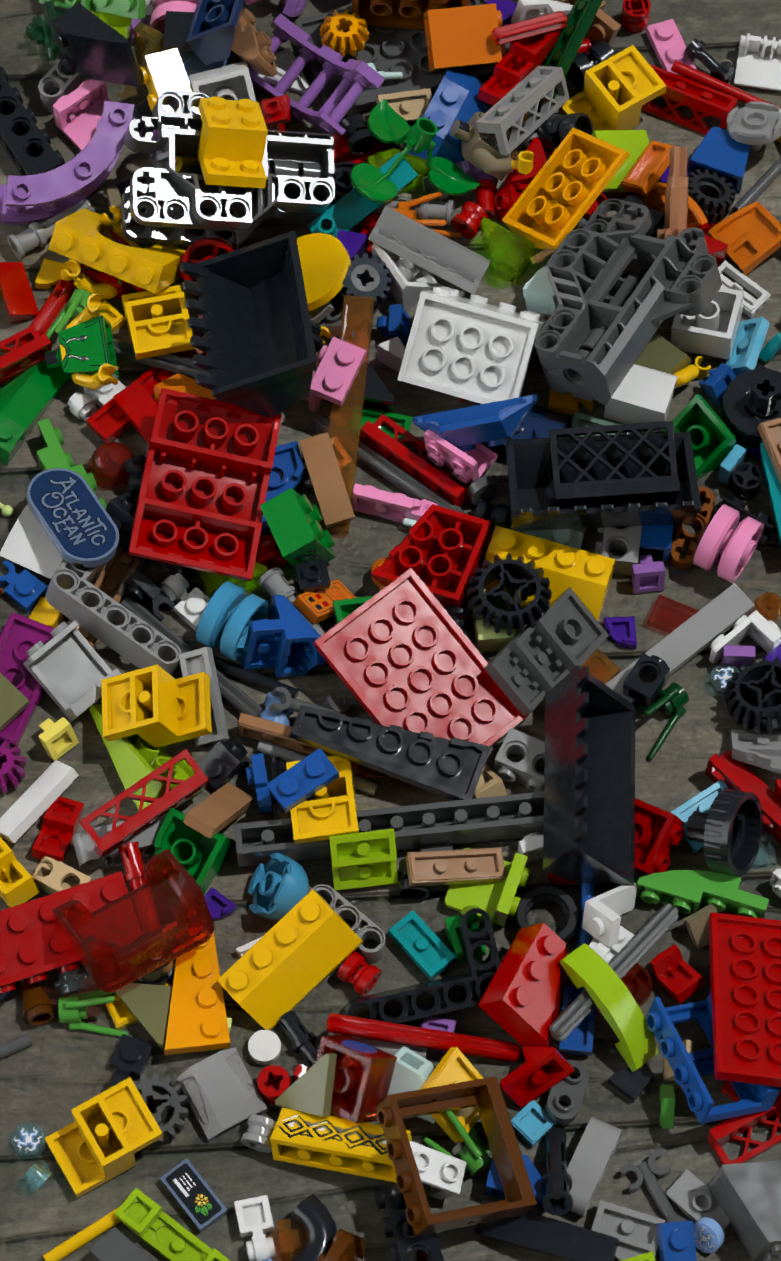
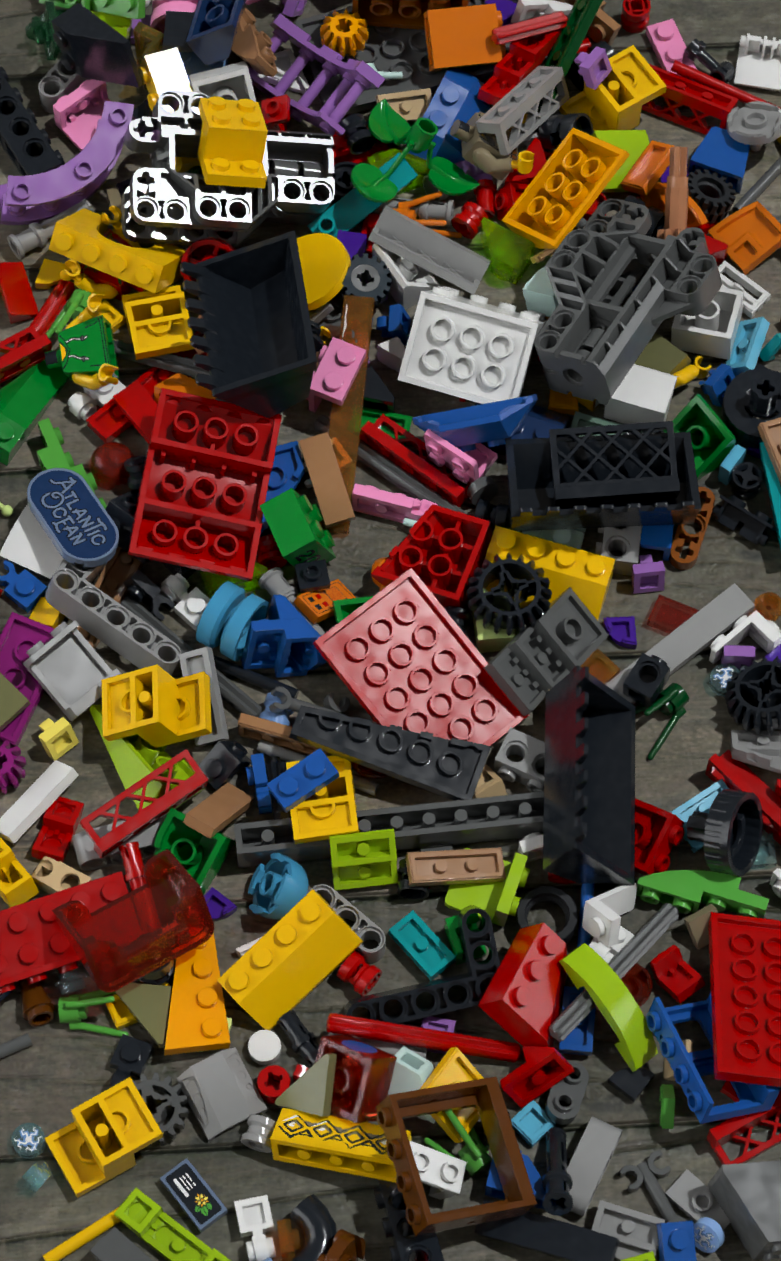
(593, 67): none -> medium lavender tile
(728, 543): bright pink wheel -> none

